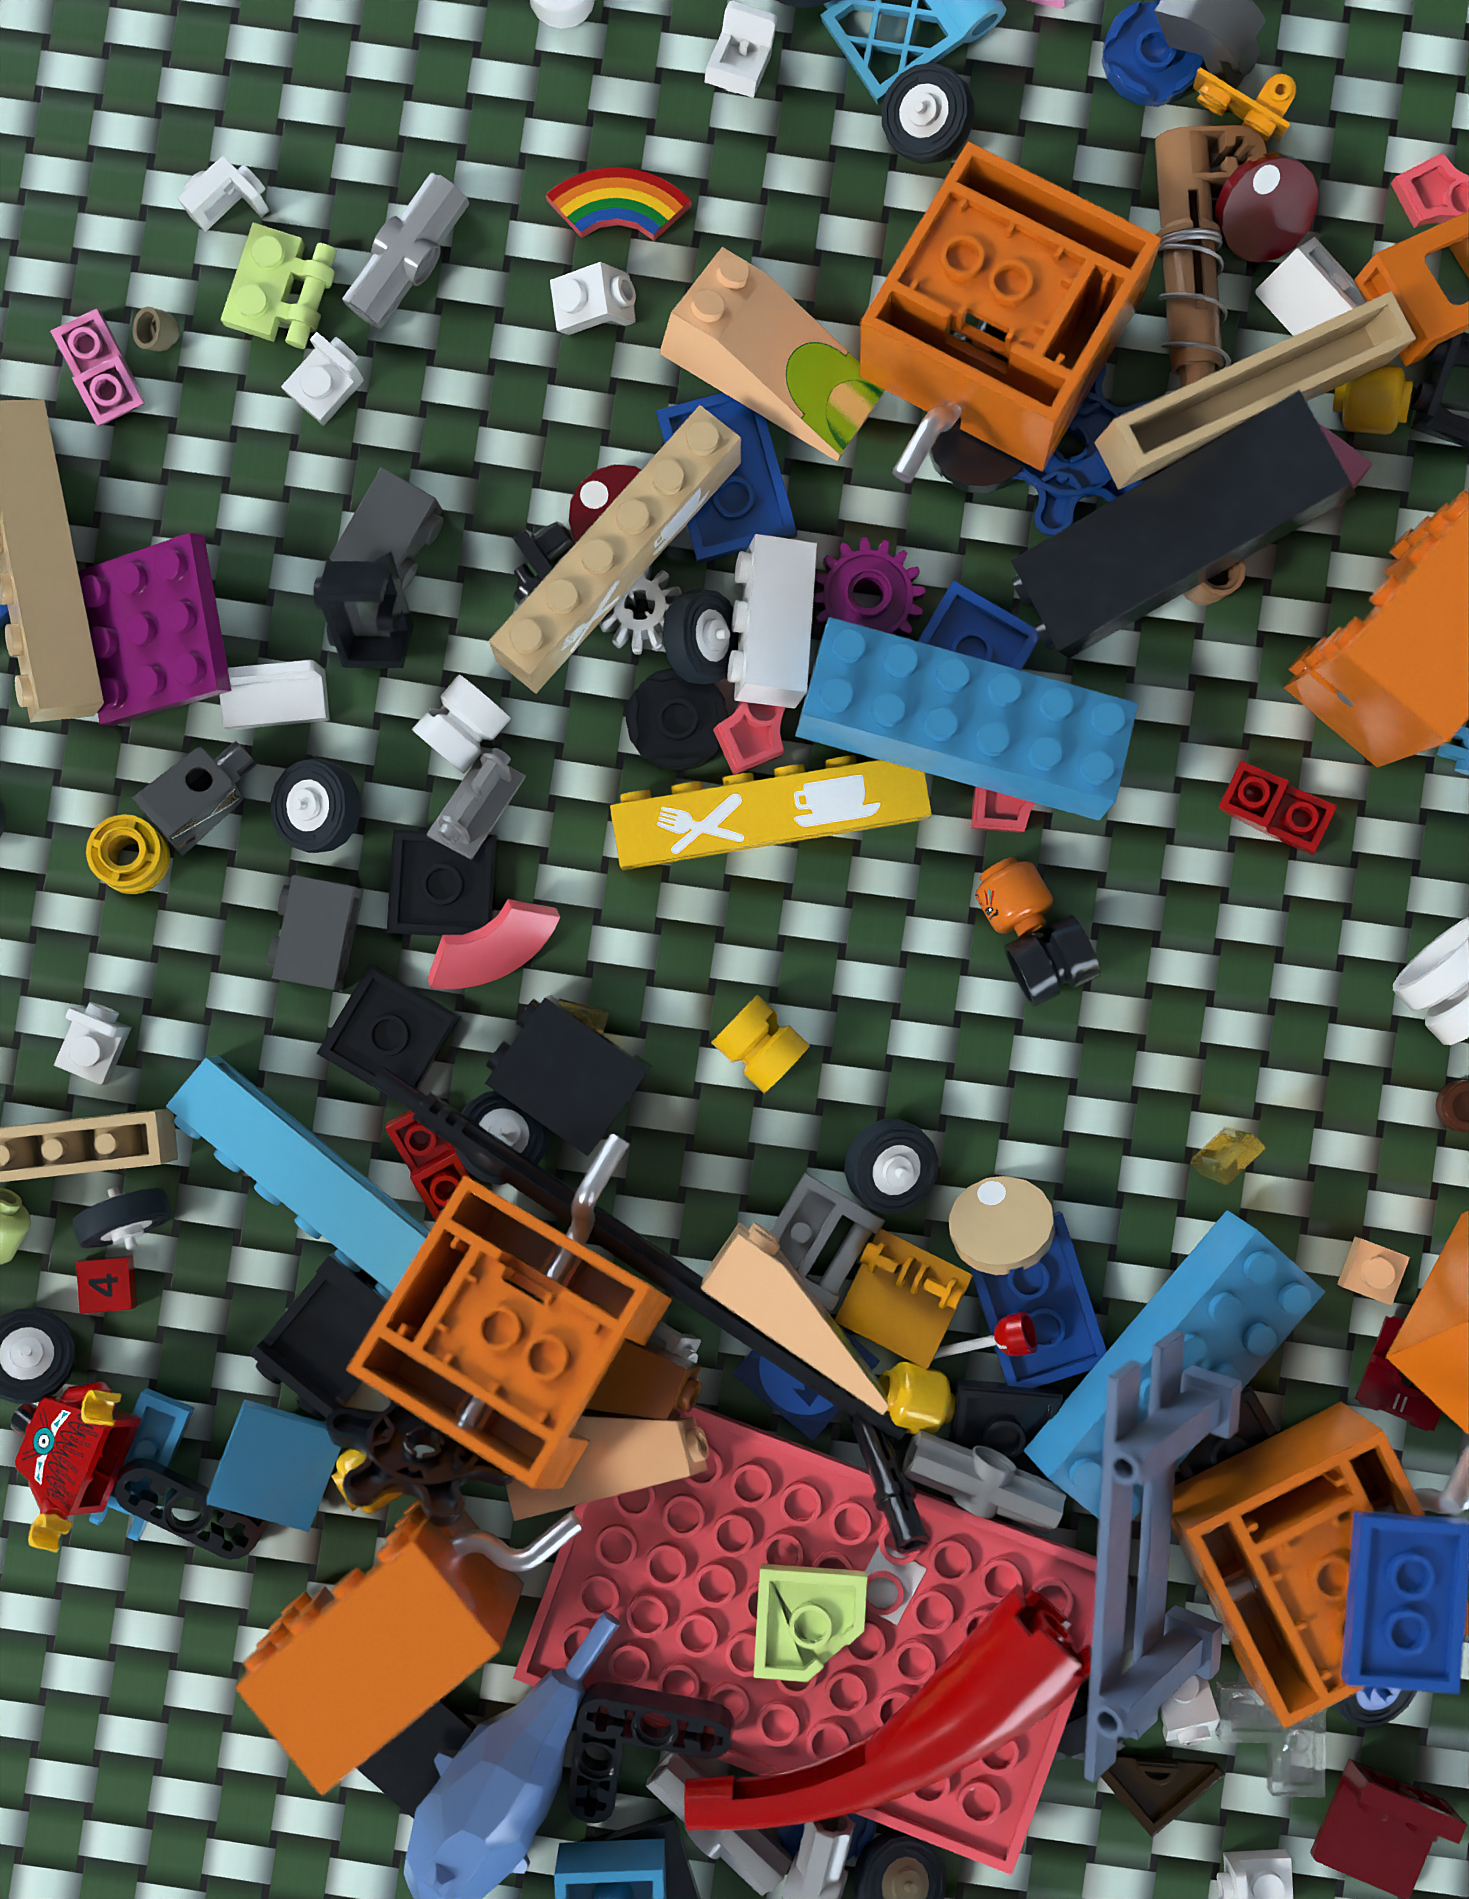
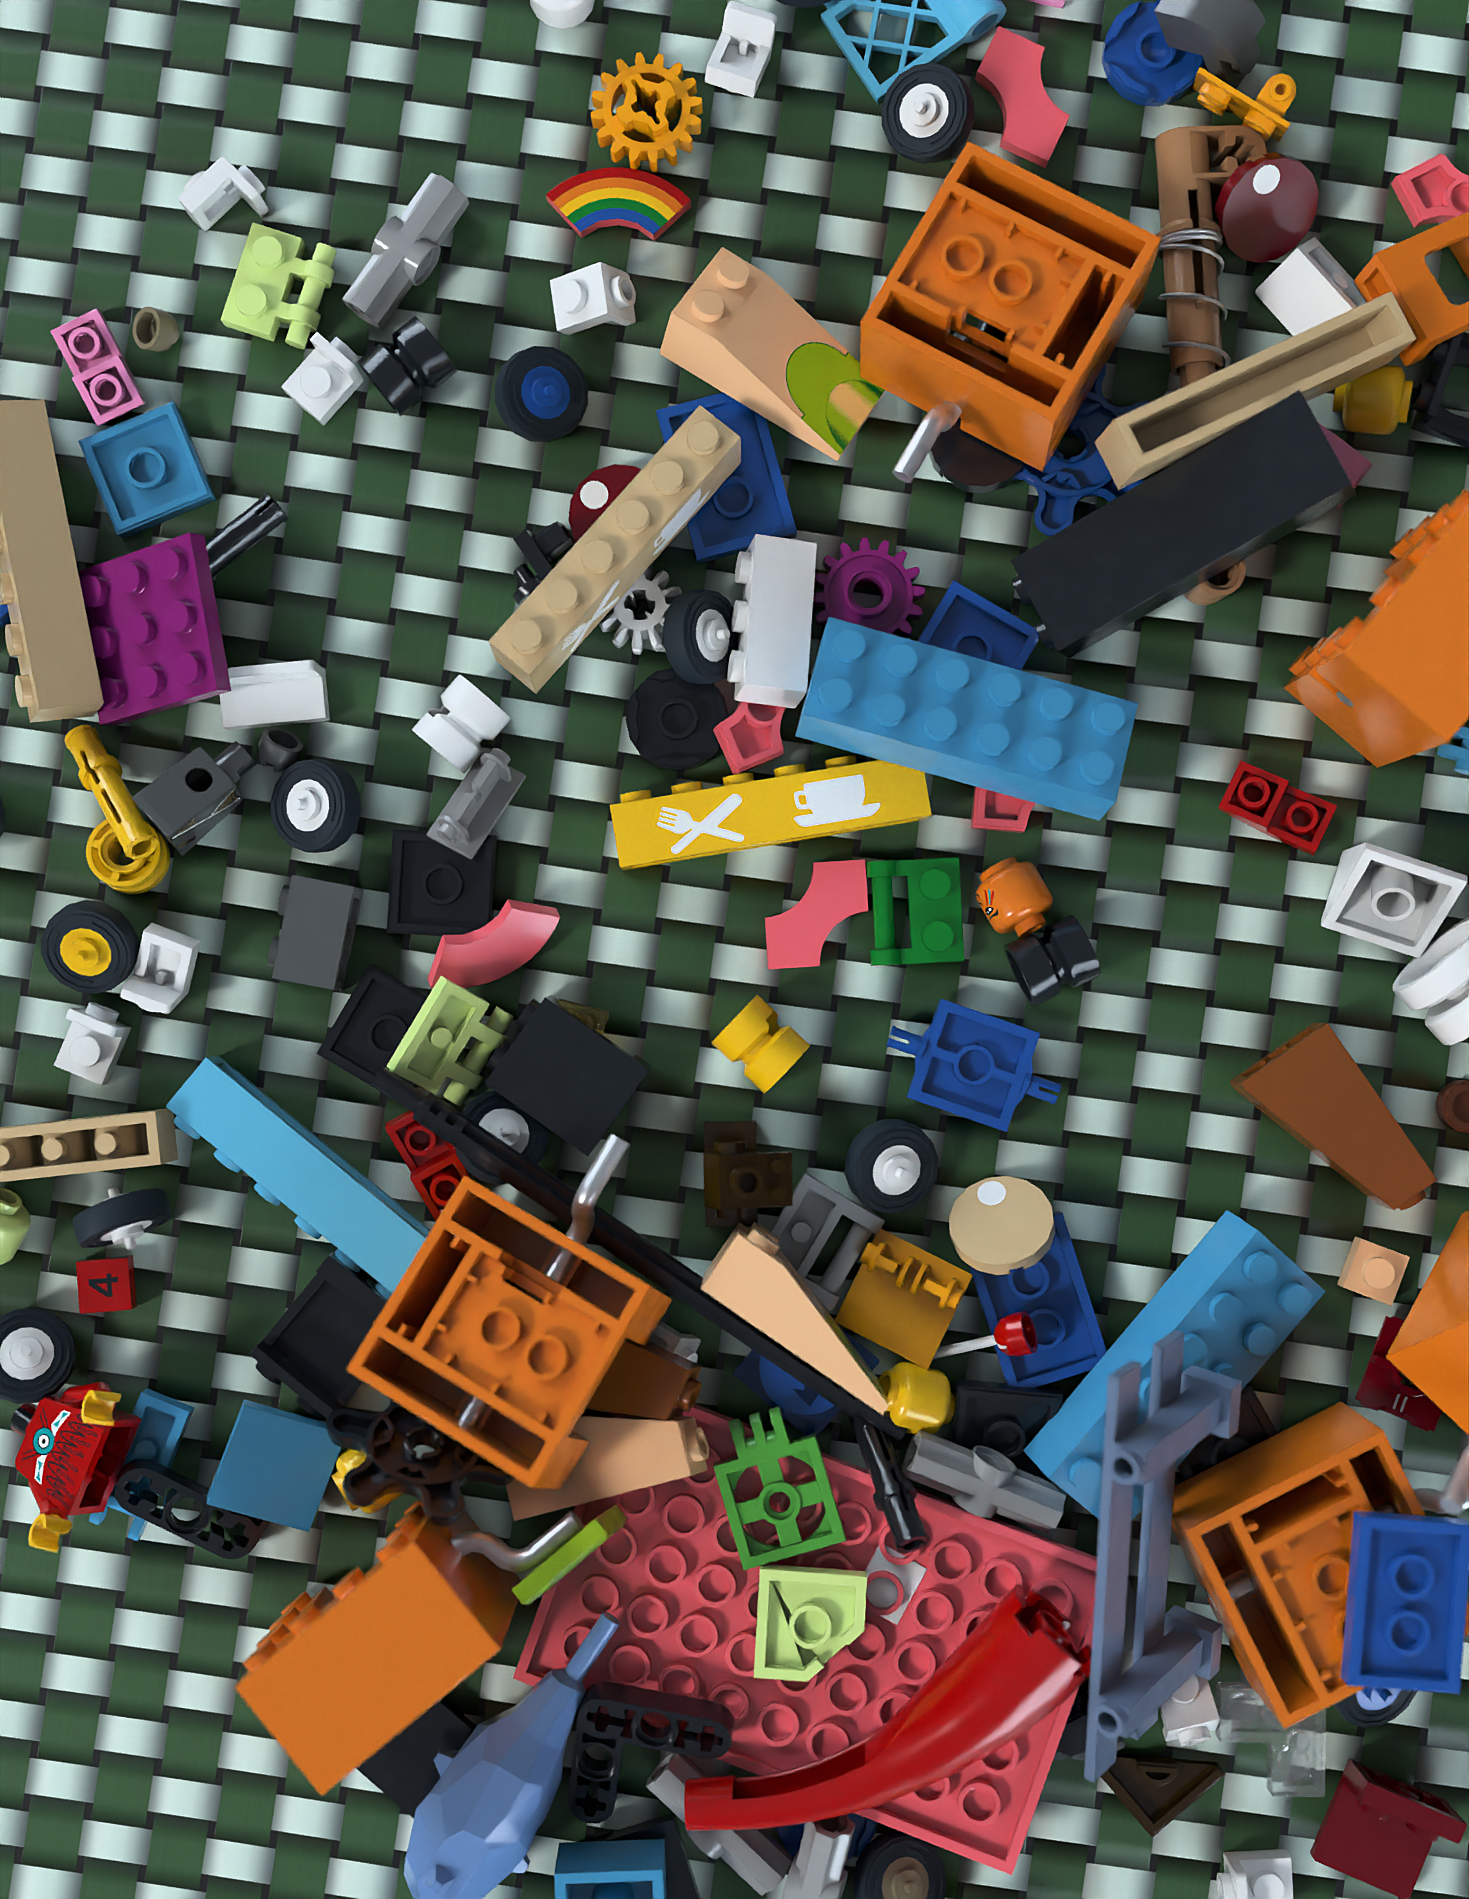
(90, 946): none -> black wheel
(102, 776): none -> yellow pin
(147, 470): none -> dark azure tile
(162, 969): none -> white bracket
(243, 533): none -> black pin
(278, 748): none -> dark grey hinge
(365, 612): black window -> none
(391, 519): dark grey brick -> none
(407, 366): none -> black wheel
(440, 1034): none -> yellowish green plate
(541, 394): none -> black wheel
(570, 1555): none -> lime tile
(659, 93): none -> light orange gear
(739, 1177): none -> dark brown tile
(764, 1451): none -> bright green piece
(834, 894): none -> coral tile
(932, 911): none -> green plate
(973, 1065): none -> blue plate
(1014, 78): none -> coral tile
(1227, 1155): clear yellow tile -> none
(1333, 1111): none -> dark orange slope
(1390, 898): none -> white slope

